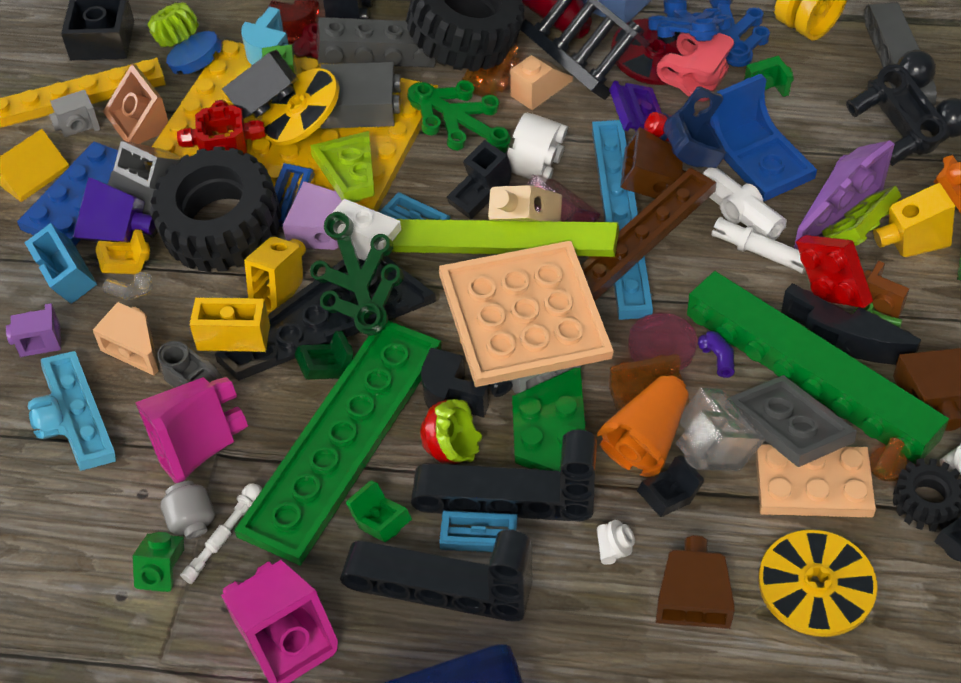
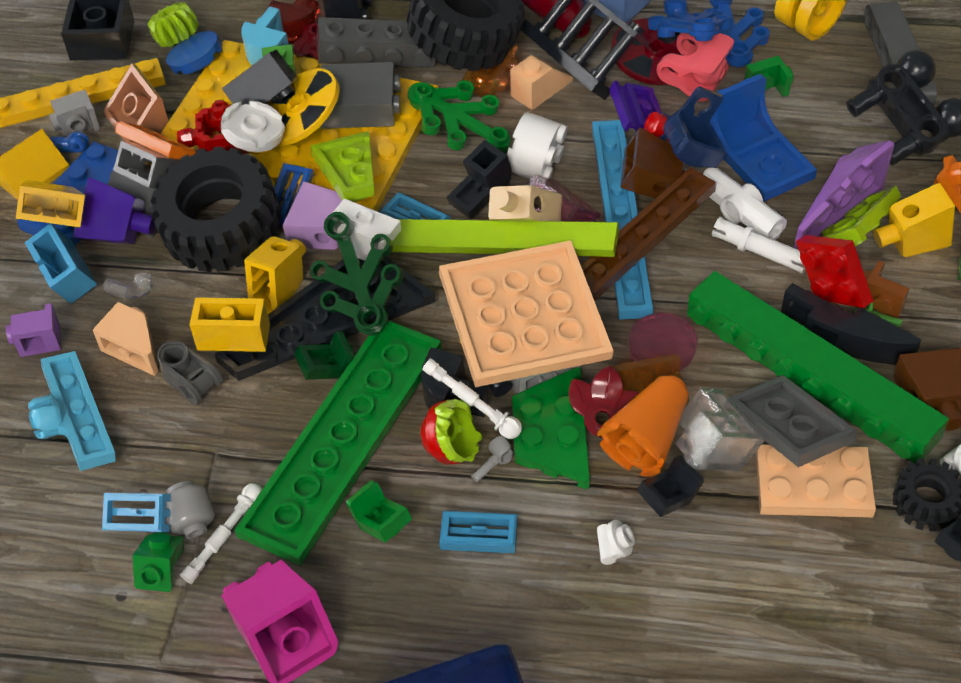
(50, 203): none -> yellow torso
(75, 142): none -> blue arm
(123, 256): yellow bracket -> none
(153, 140): none -> orange tile
(159, 512): none -> tile
(189, 424): dark pink hips -> none
(252, 126): none -> white tile
(446, 582): black beam -> none
(501, 454): none -> light grey hand
(508, 425): none -> white piece
(524, 492): black beam -> none
(601, 396): none -> dark red plate
(696, 588): reddish brown torso -> none
(725, 353): dark purple arm -> none
(798, 602): yellow piece -> none
(888, 461): clear orange plate -> none

